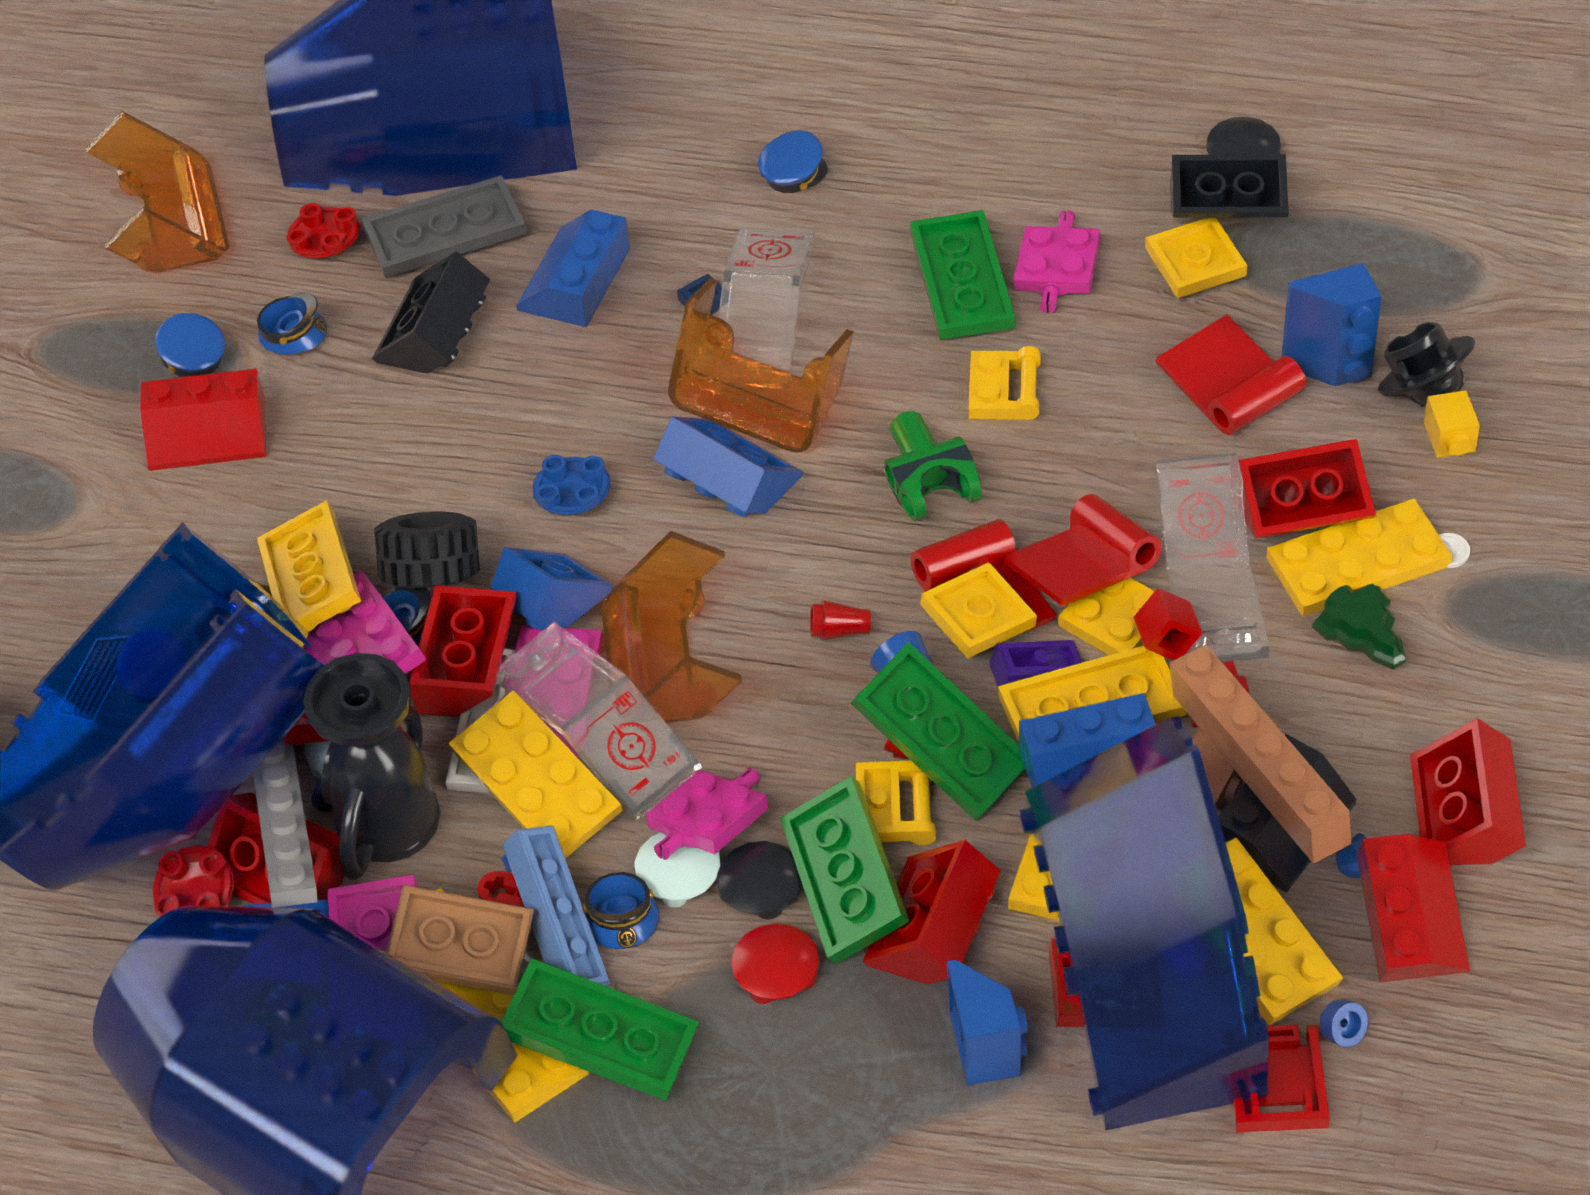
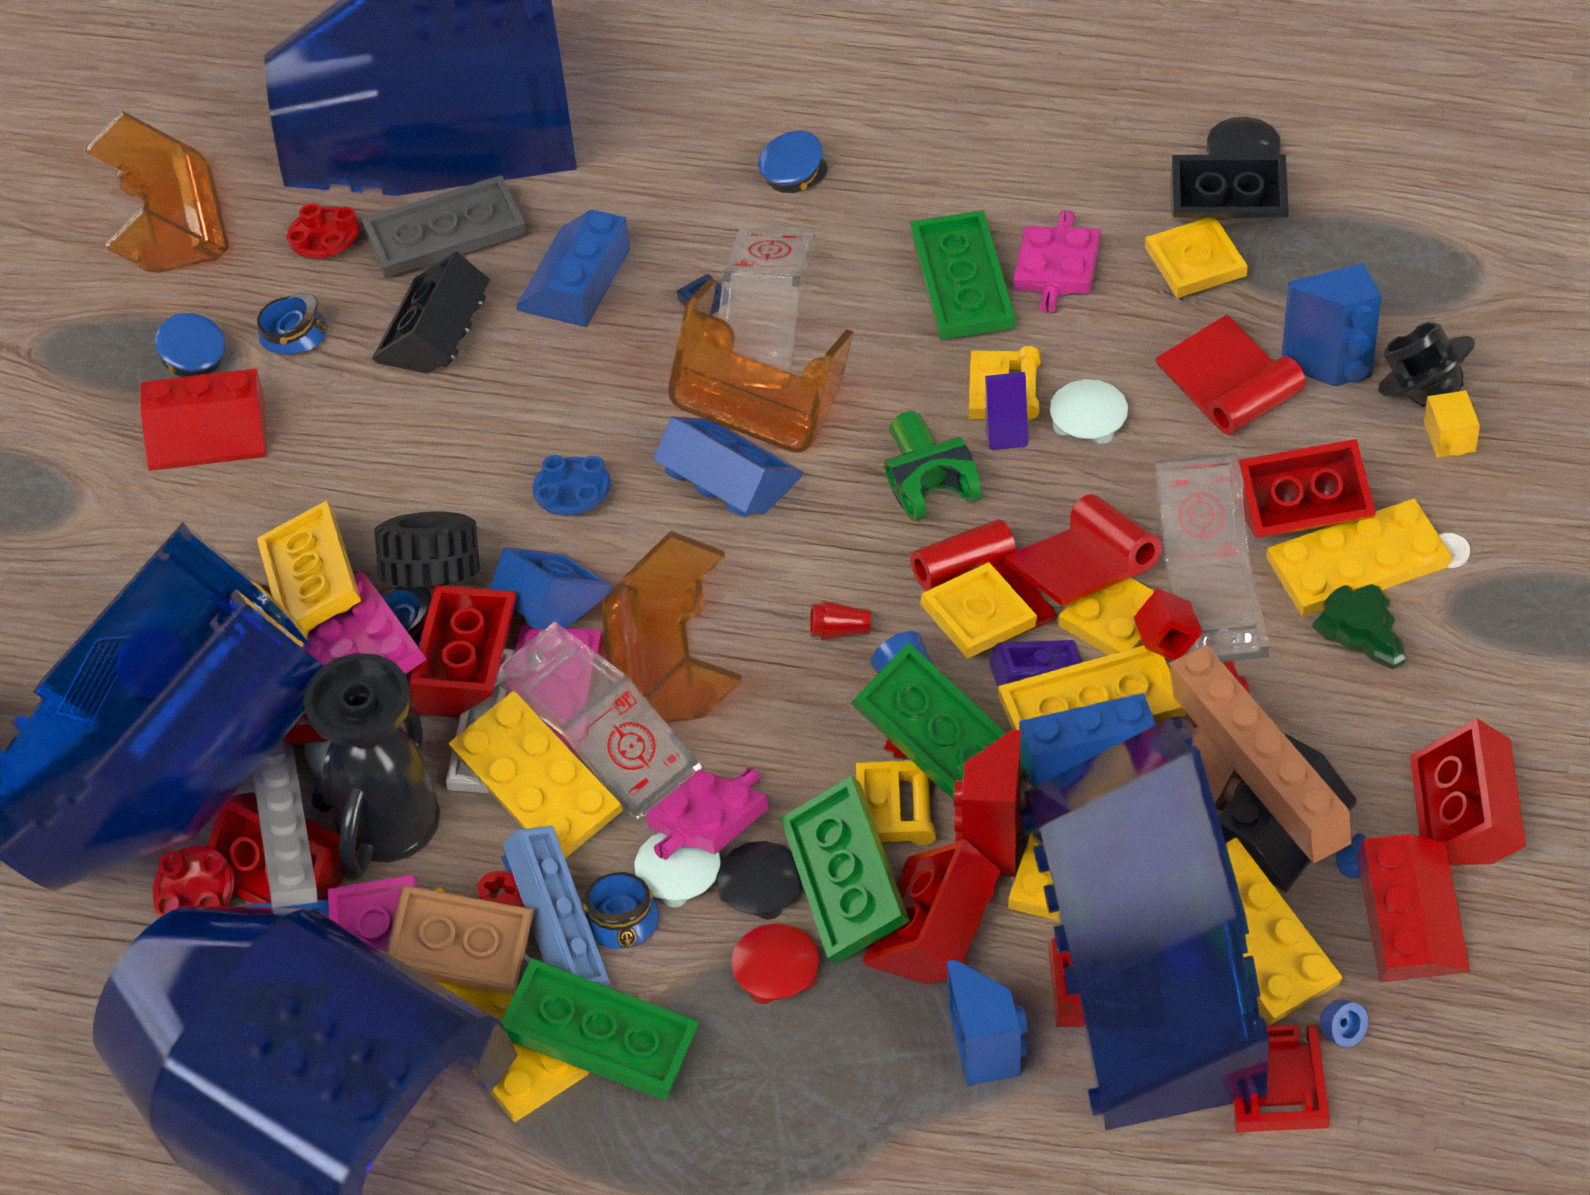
(990, 802): none -> red slope
(1006, 410): none -> dark purple slope
(1088, 410): none -> light aqua dish

